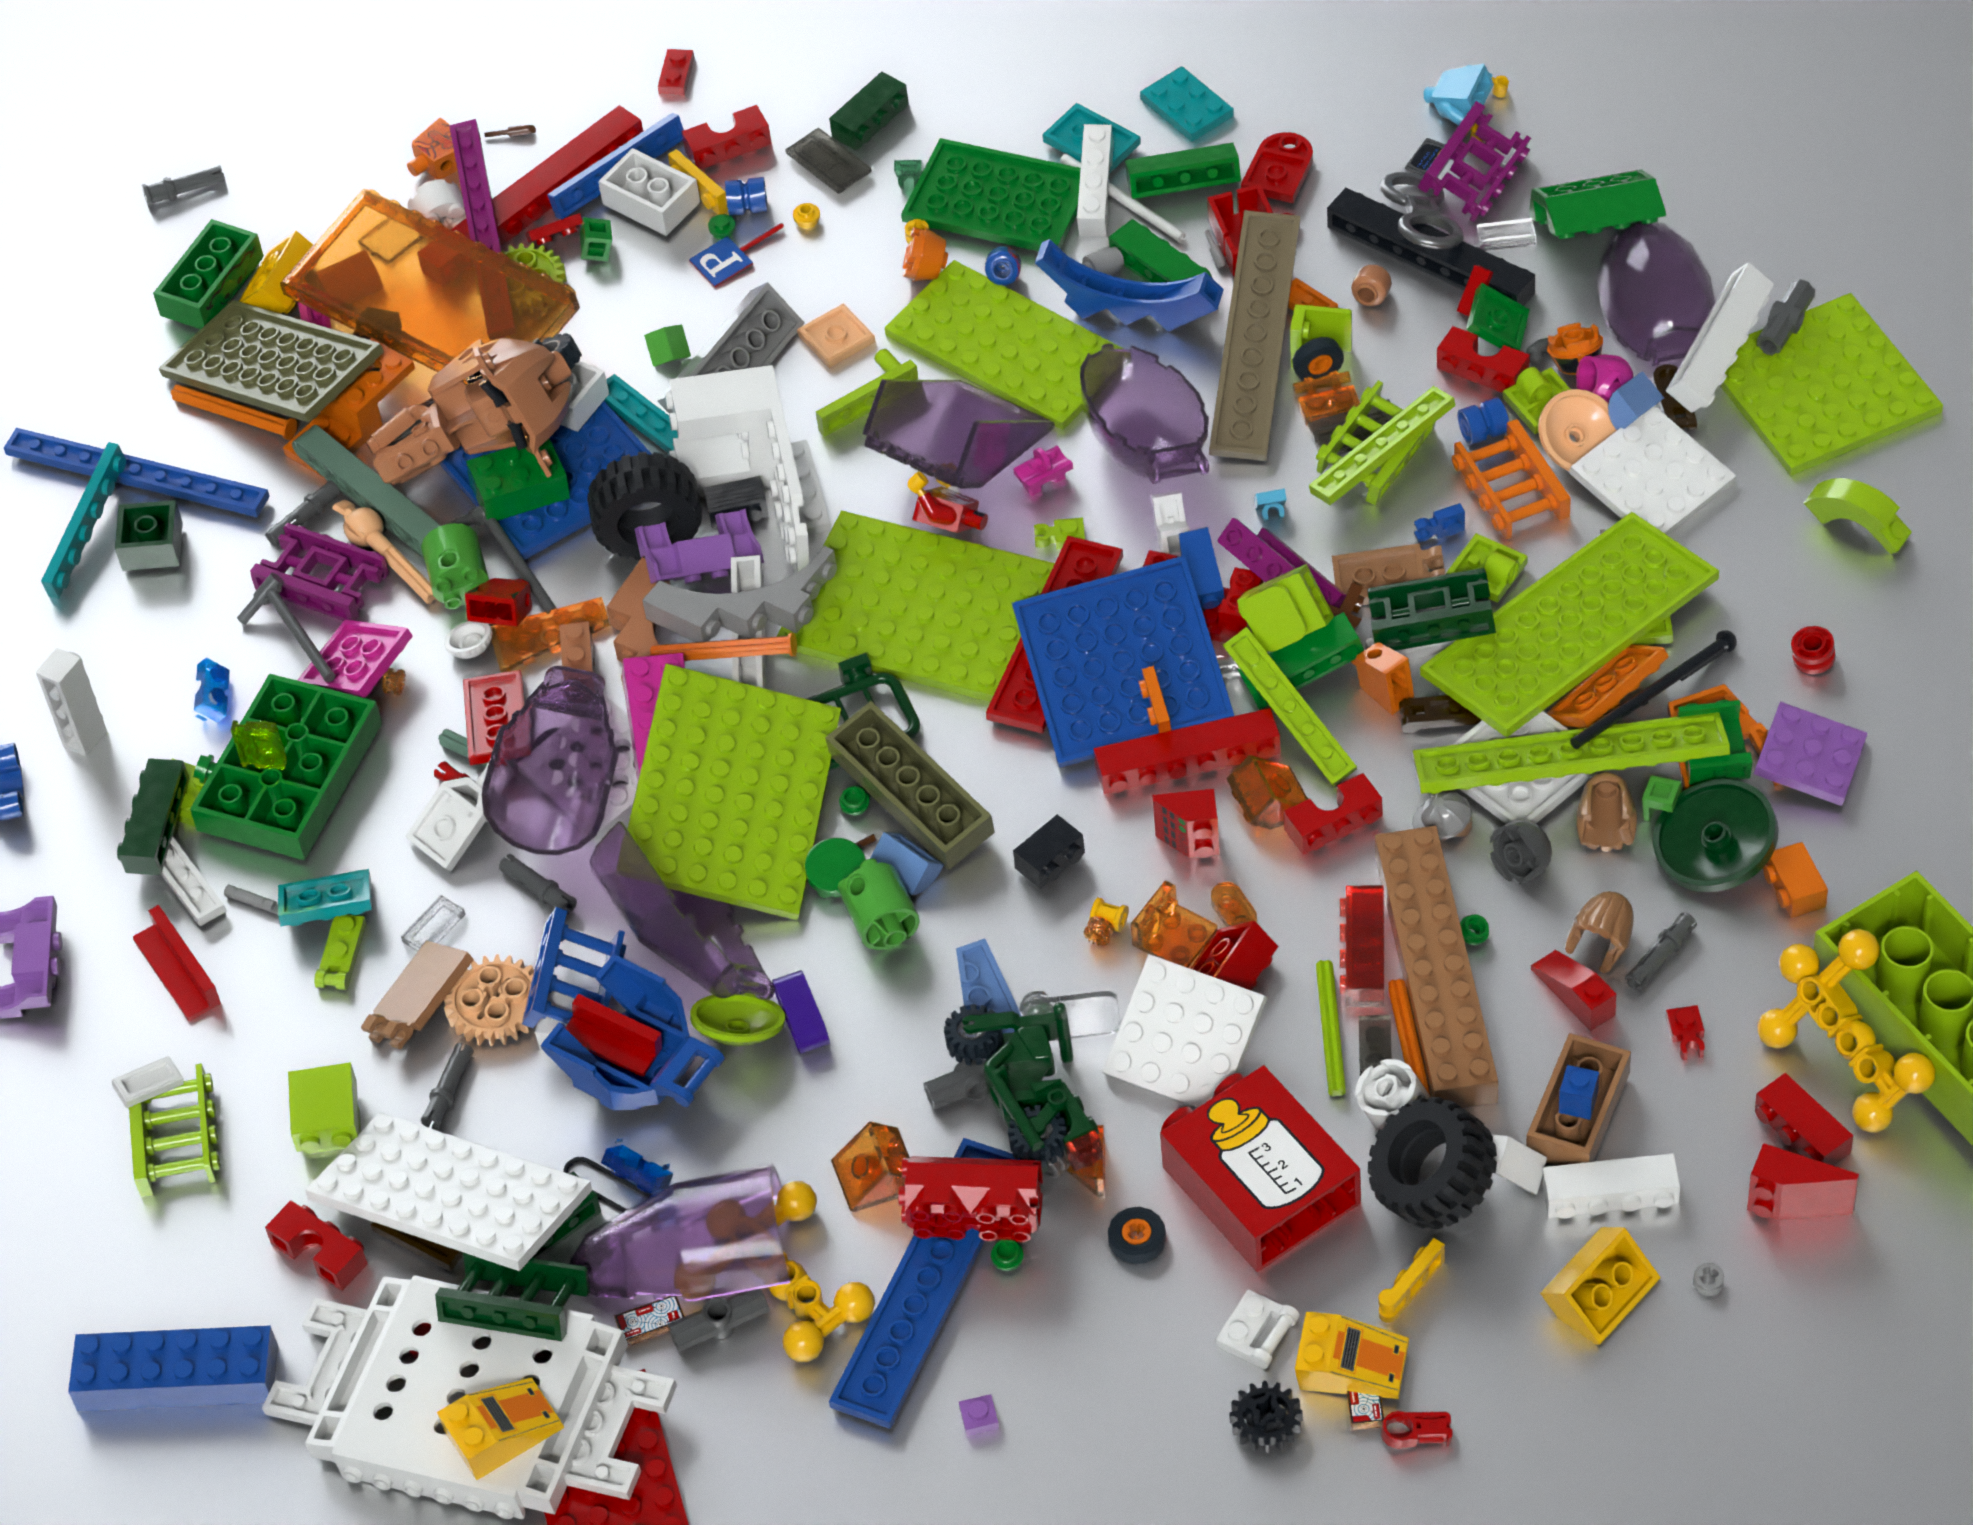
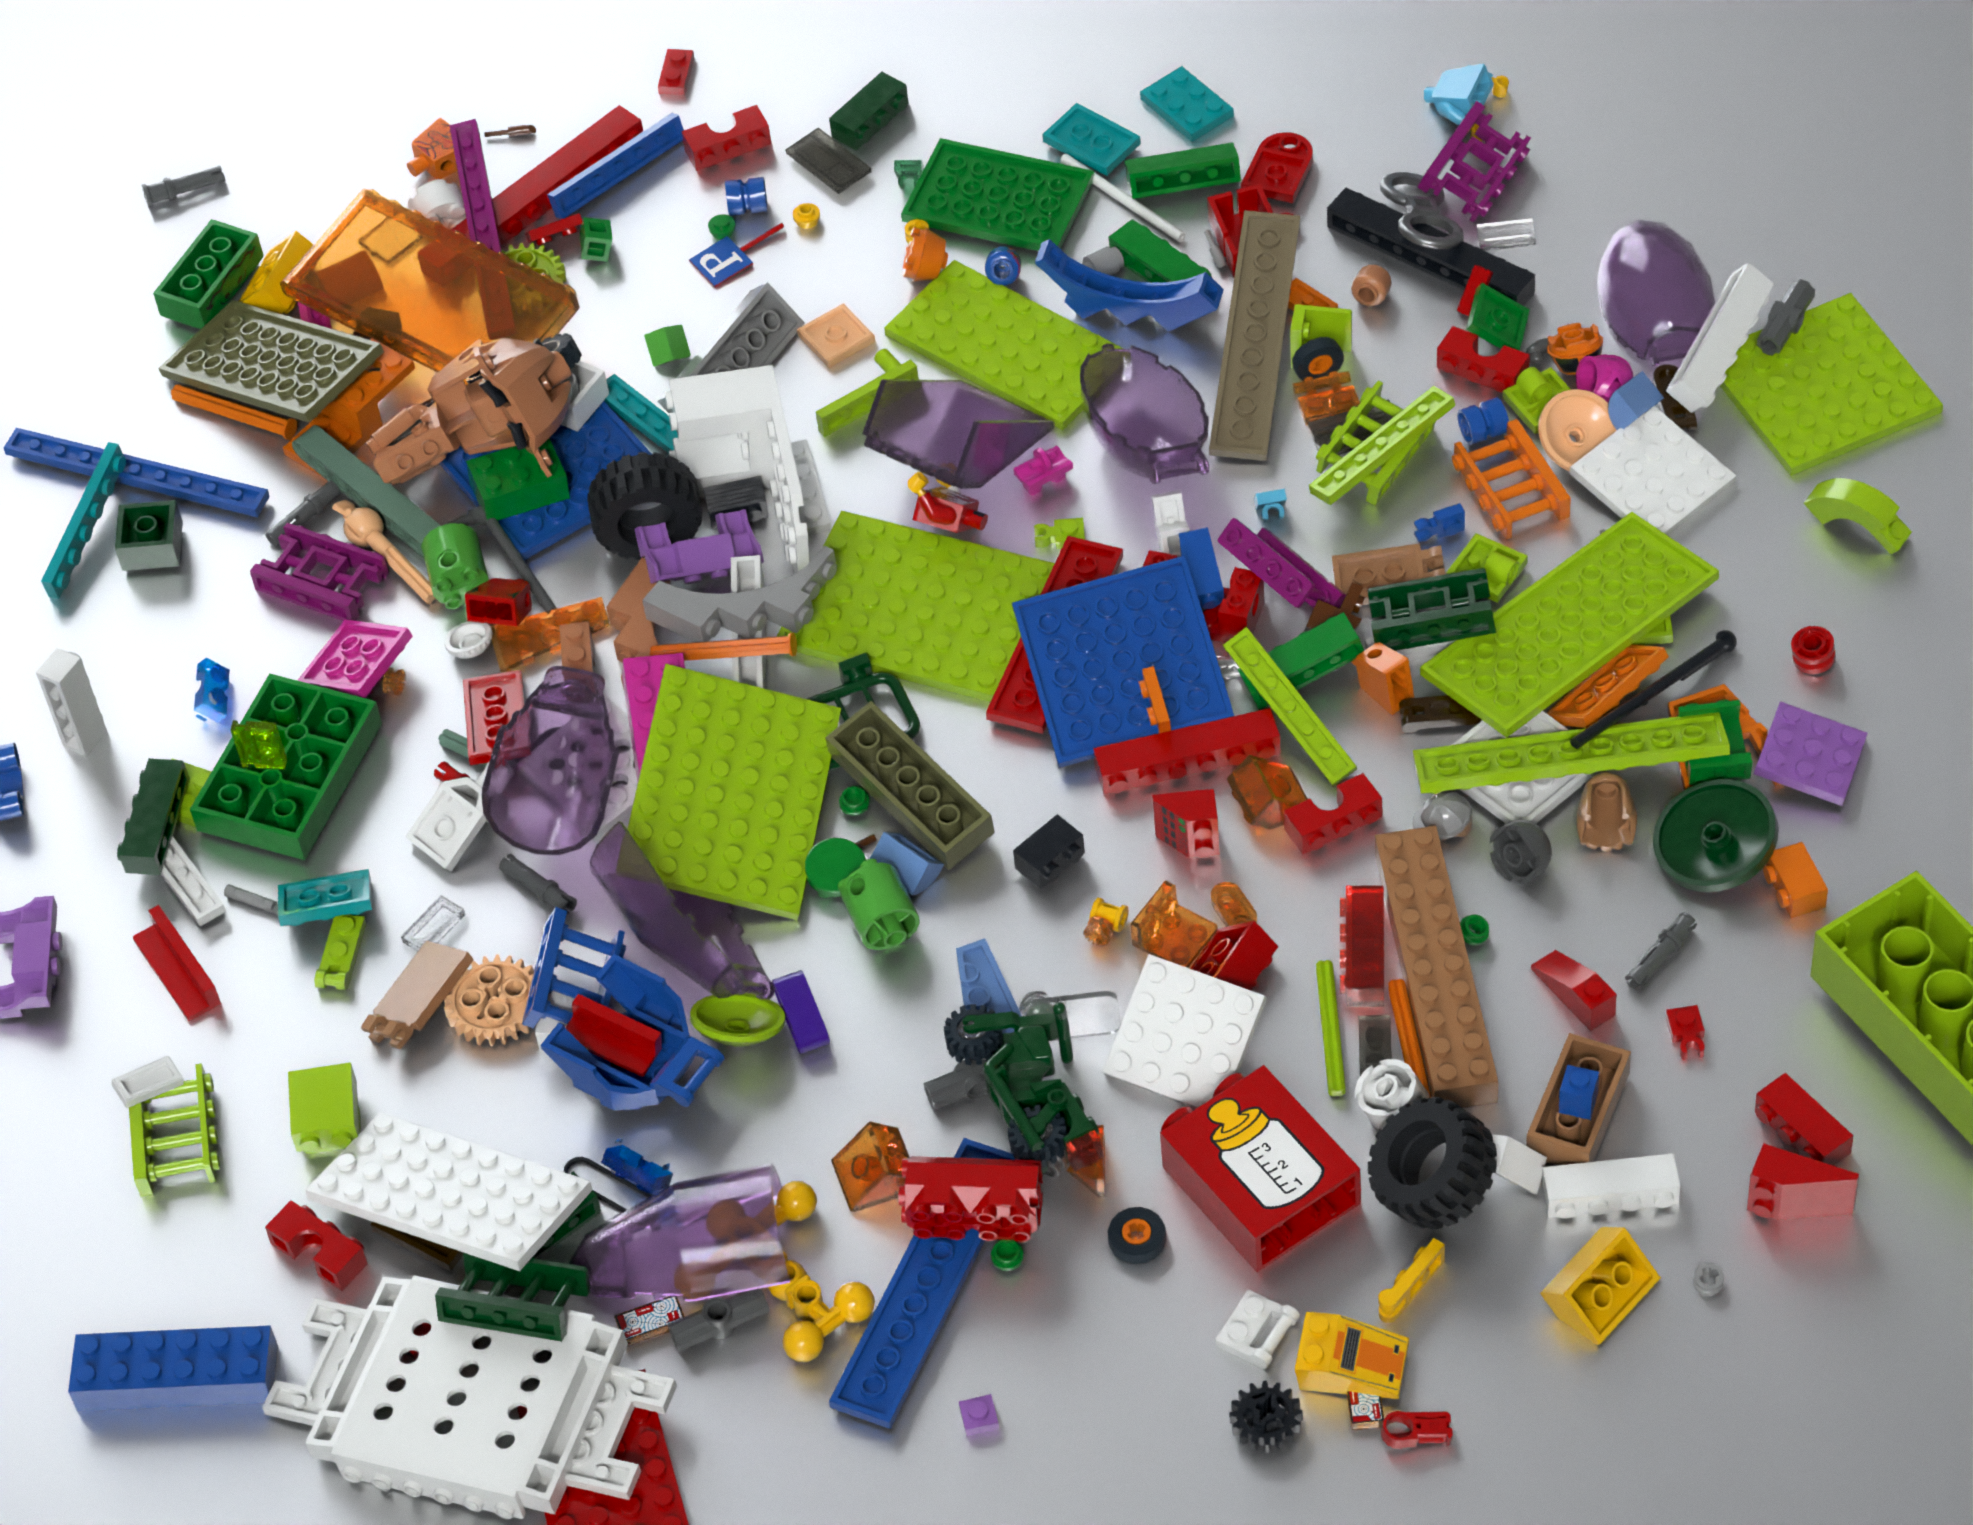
(204, 768): green plate -> none
(269, 593): dark grey bar -> none
(442, 1095): dark grey pin -> none
(498, 1424): yellow slope -> none
(649, 191): white brick -> none
(709, 192): yellow plate -> none
(1094, 180): white arch -> none
(1285, 609): lime brick -> none
(1424, 156): black sticker -> none
(1597, 203): green slope -> none
(1610, 917): medium nougat hair -> none
(1660, 795): bright green panel -> none
(1779, 1027): yellow piece -> none

